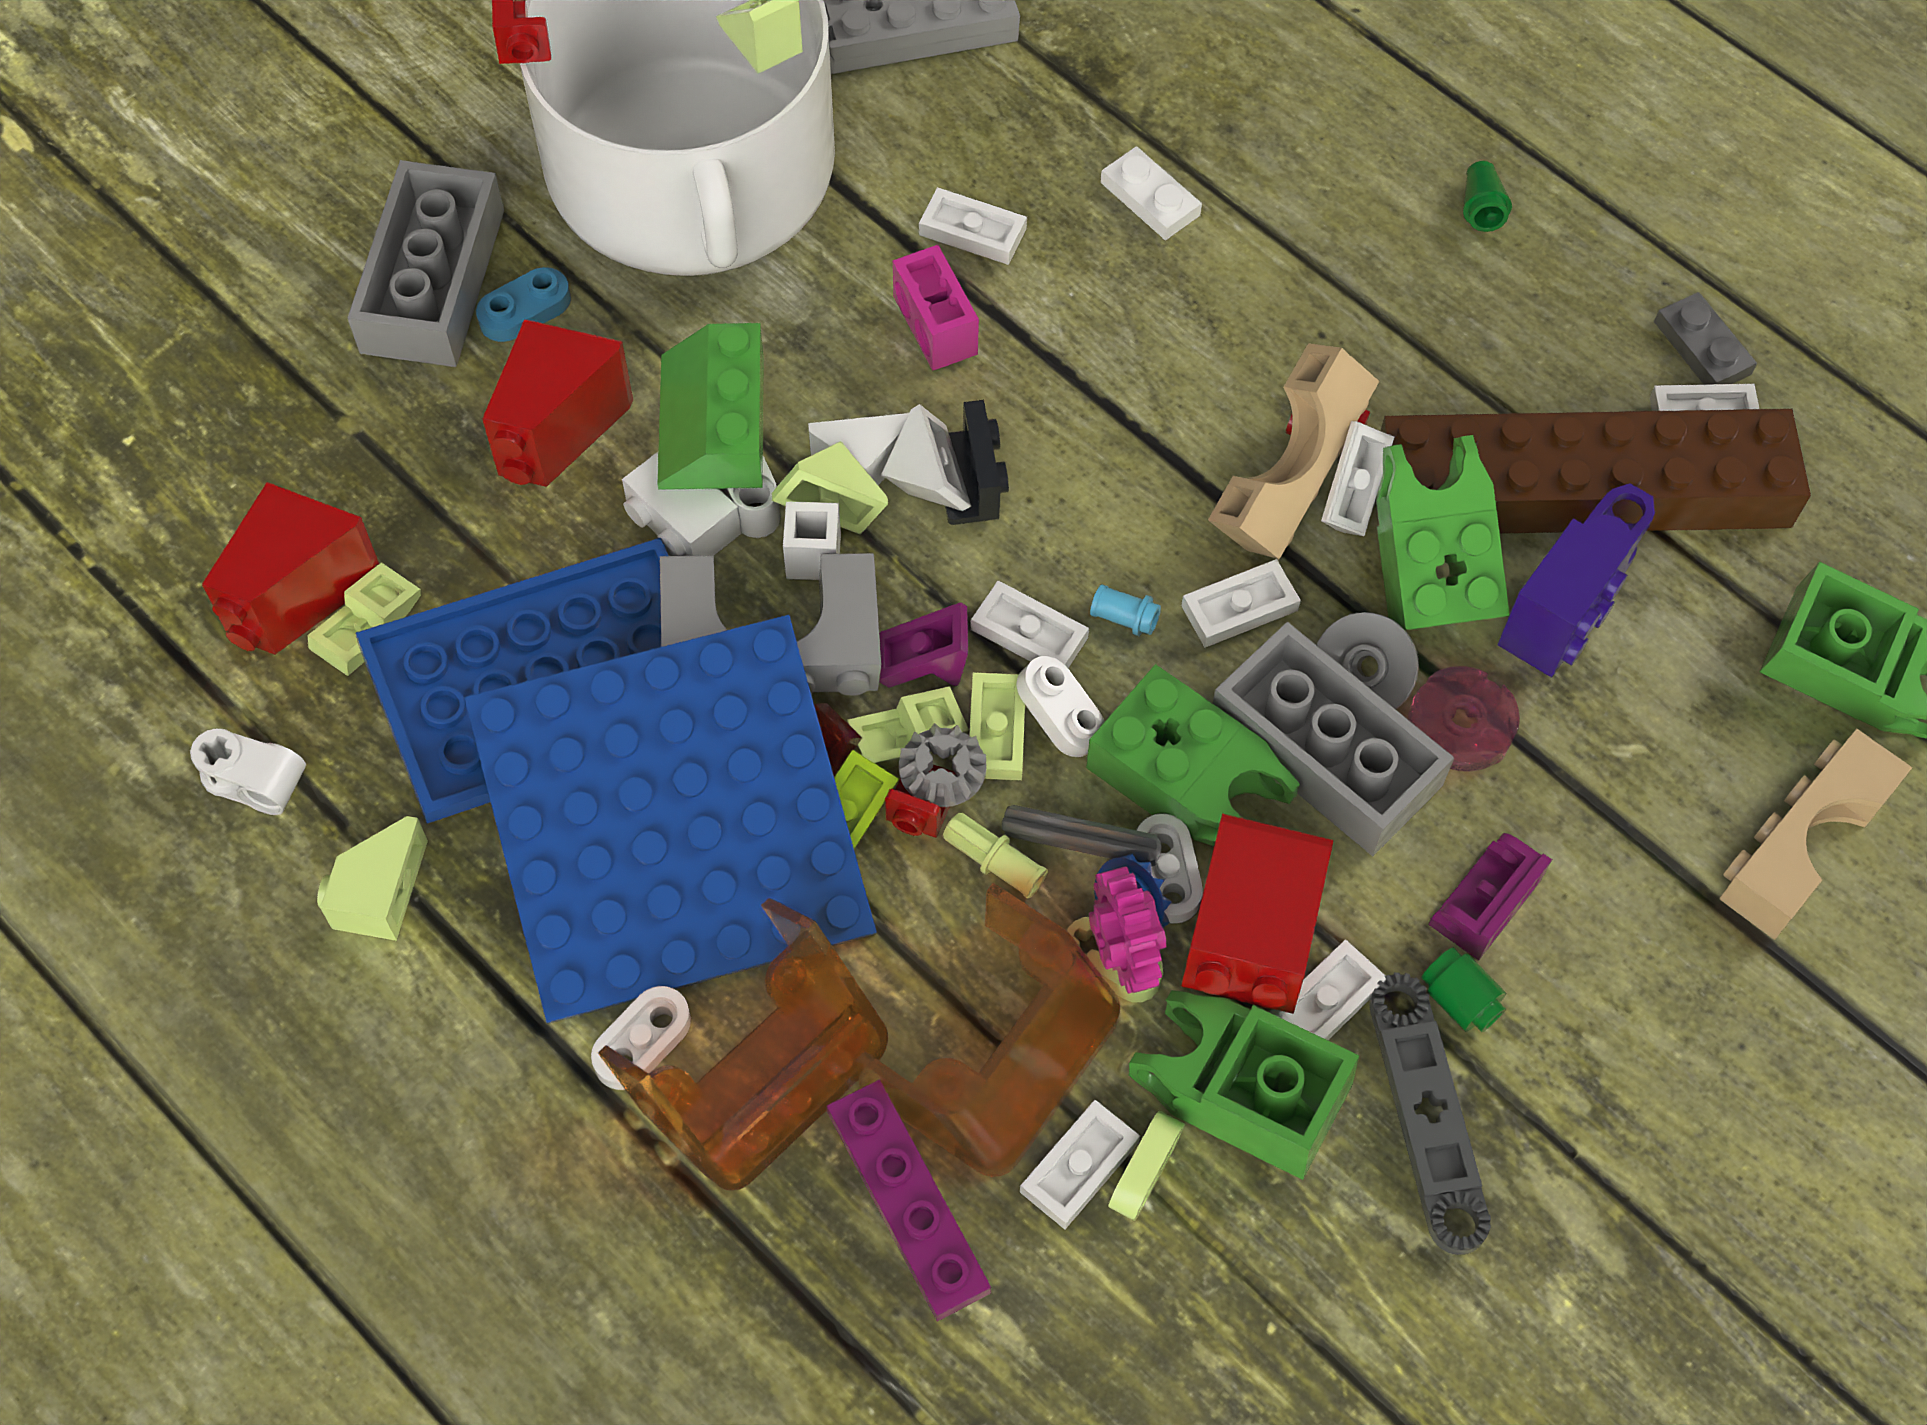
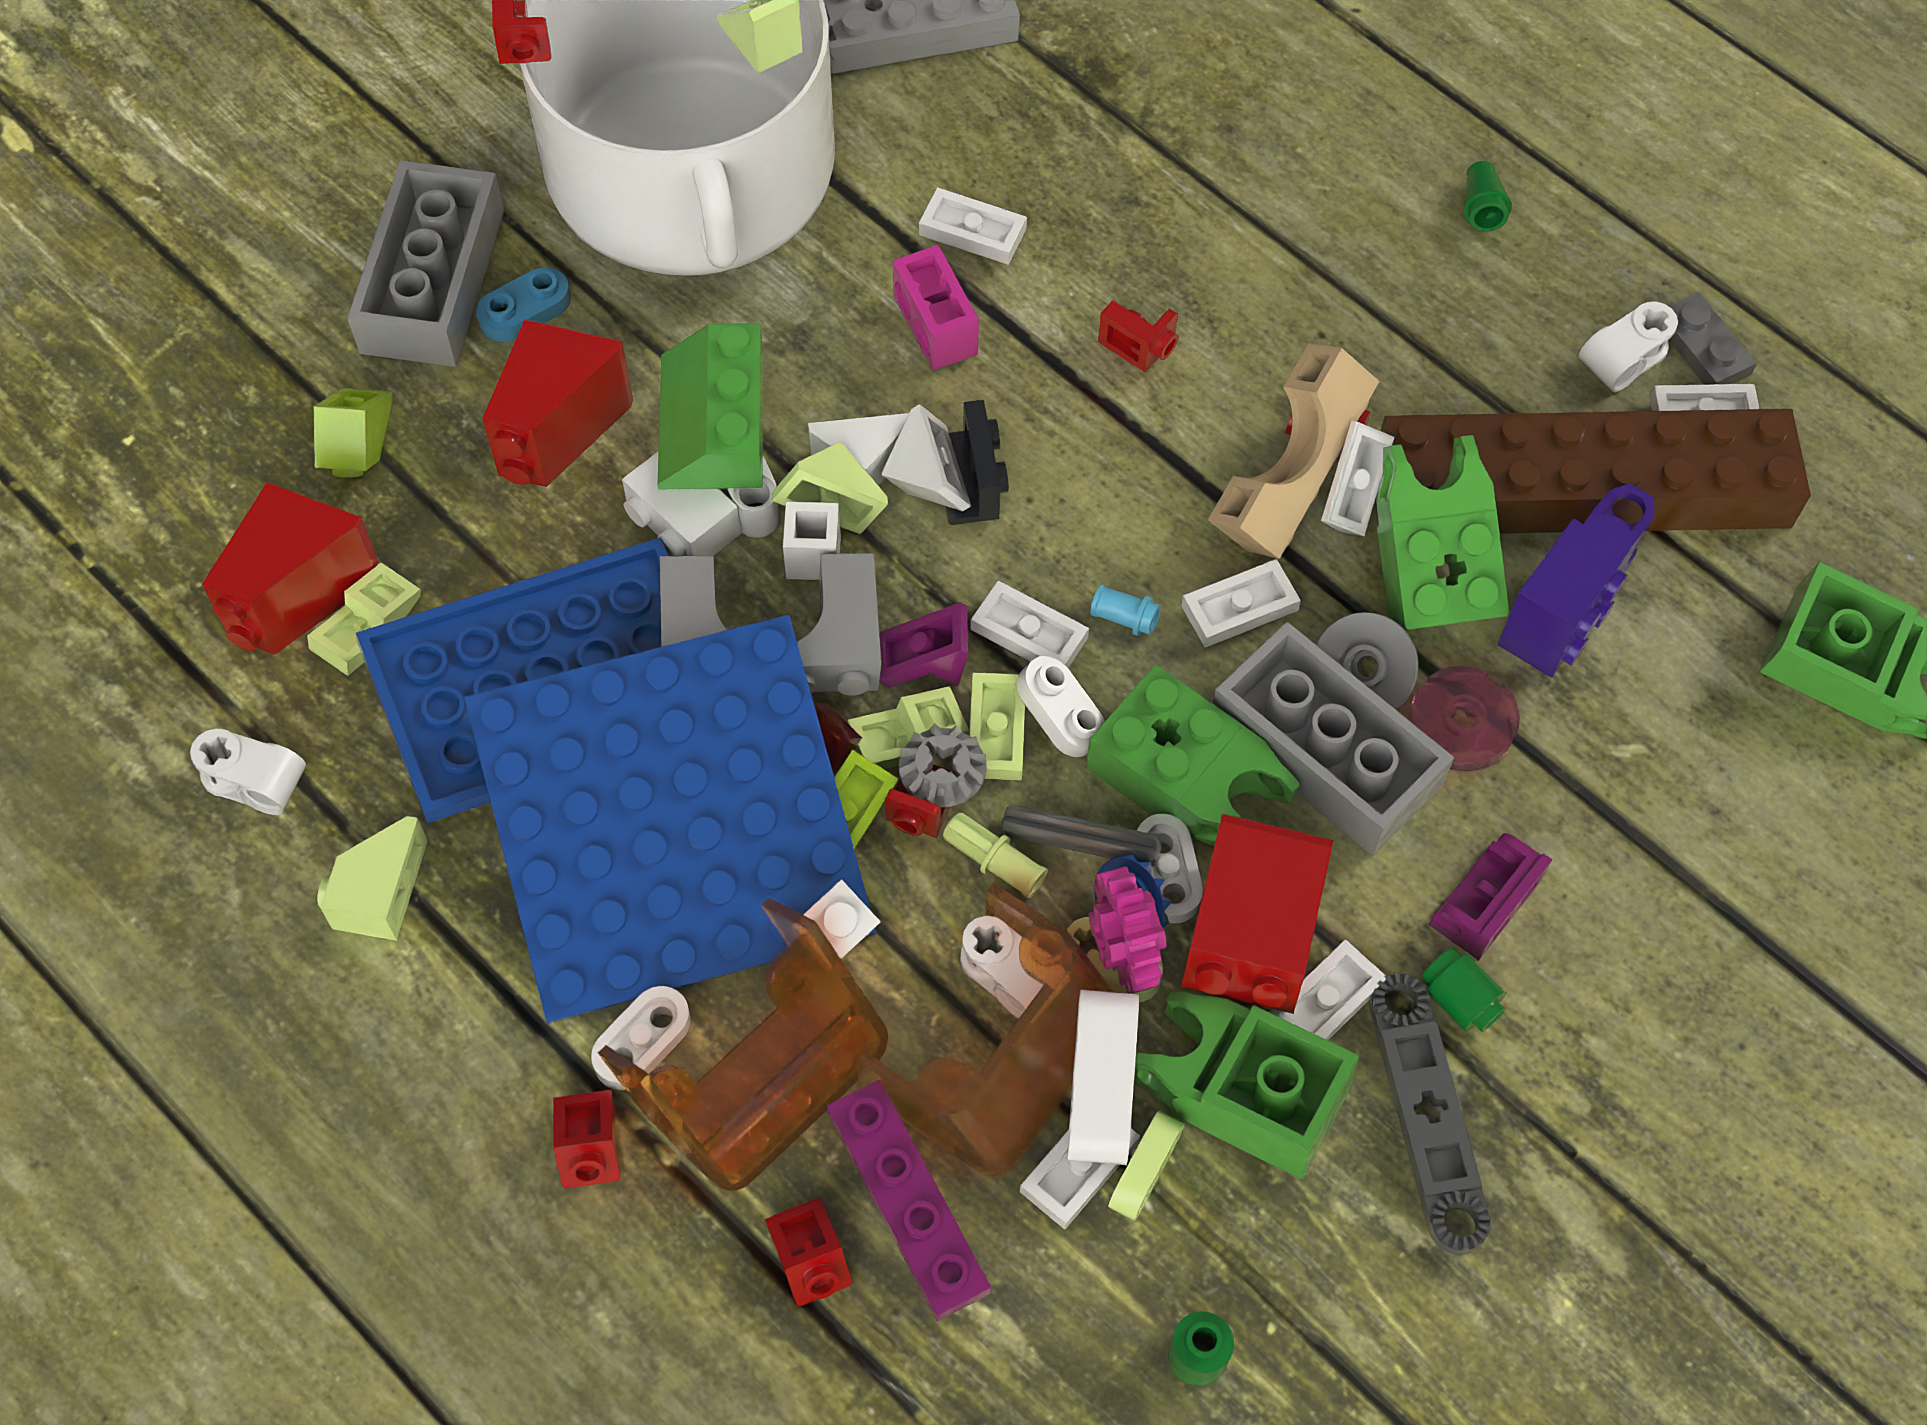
(351, 430): none -> lime slope
(585, 1139): none -> red bracket
(809, 1252): none -> red bracket
(842, 918): none -> white brick
(999, 971): none -> white piece
(1103, 1077): none -> white beam
(1134, 338): none -> red bracket
(1151, 193): white plate -> none
(1196, 1366): none -> green brick
(1630, 345): none -> white piece
(1780, 875): tan arch -> none

